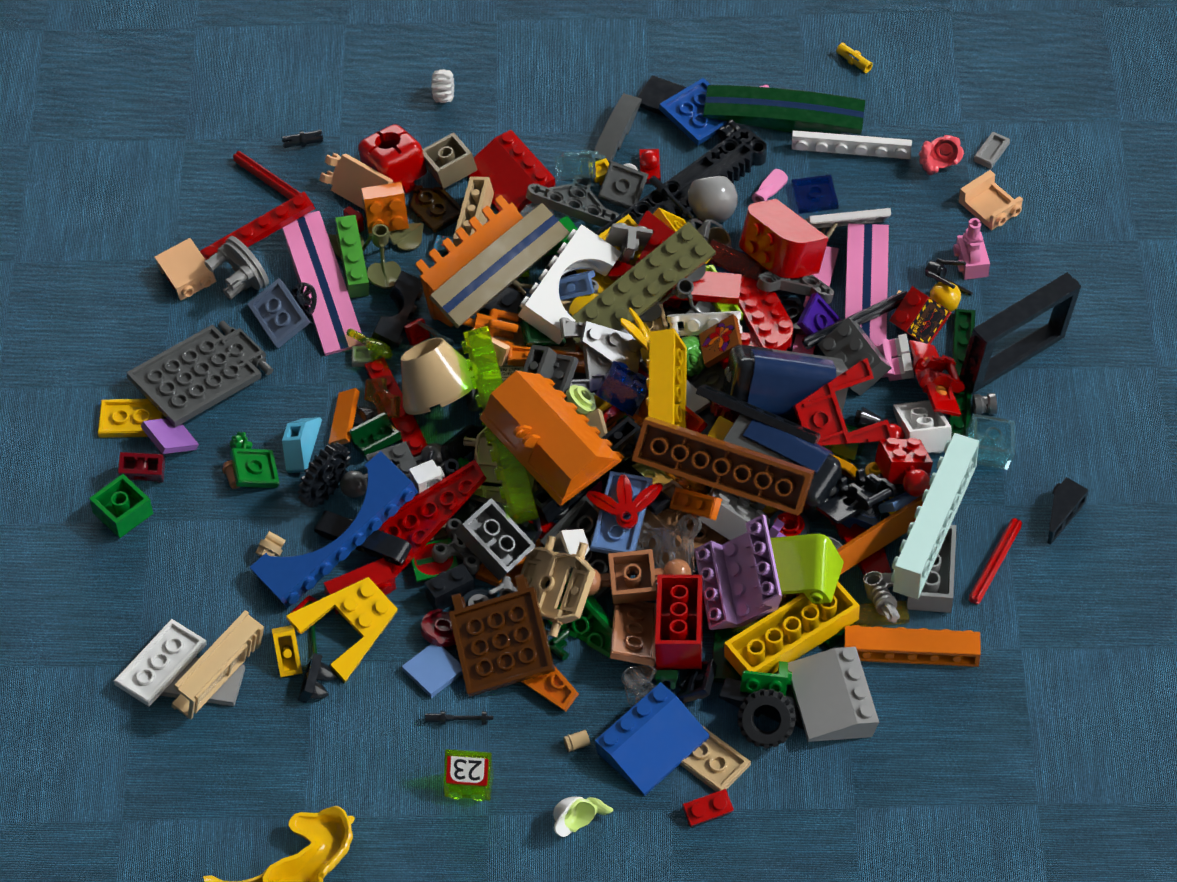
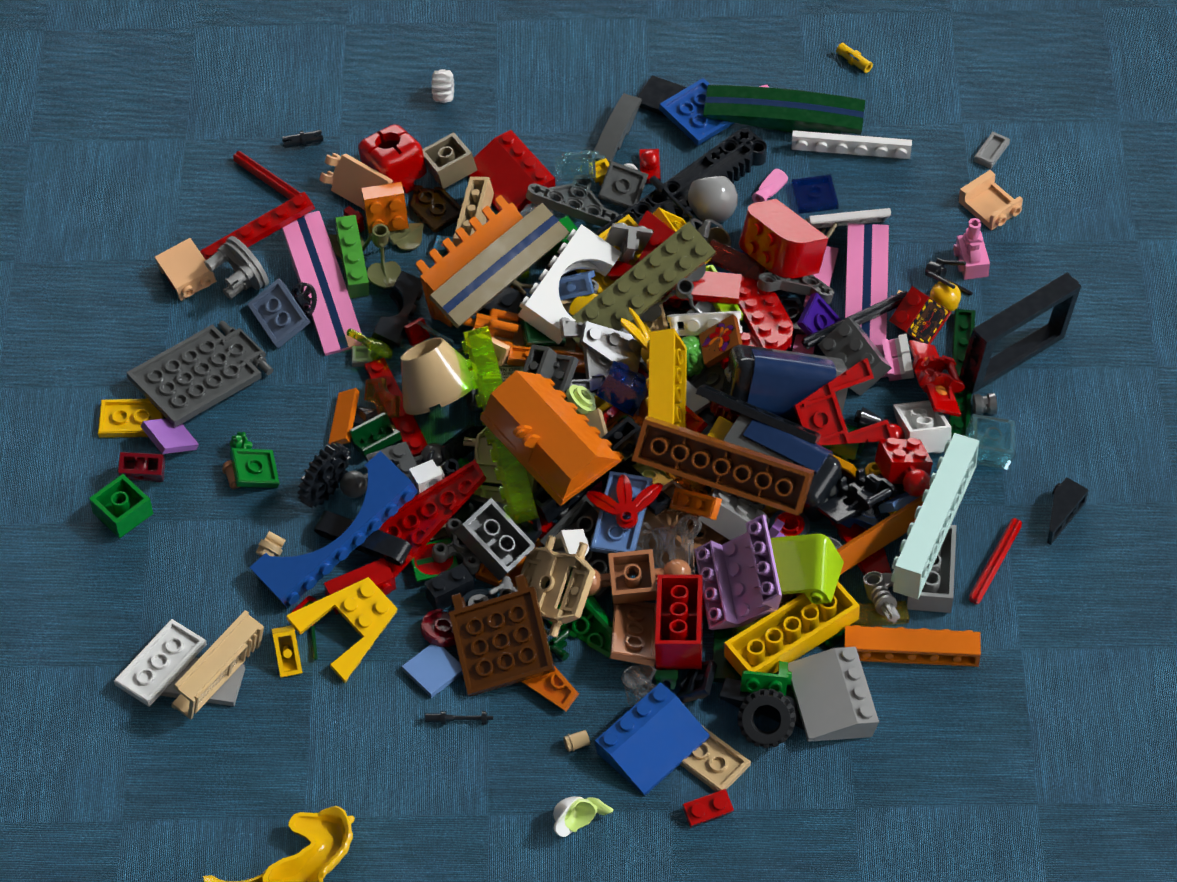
(299, 443): medium azure slope -> none
(315, 670): black tile -> none
(468, 774): slope -> none
(726, 131): black wheel -> none
(940, 153): coral hair -> none

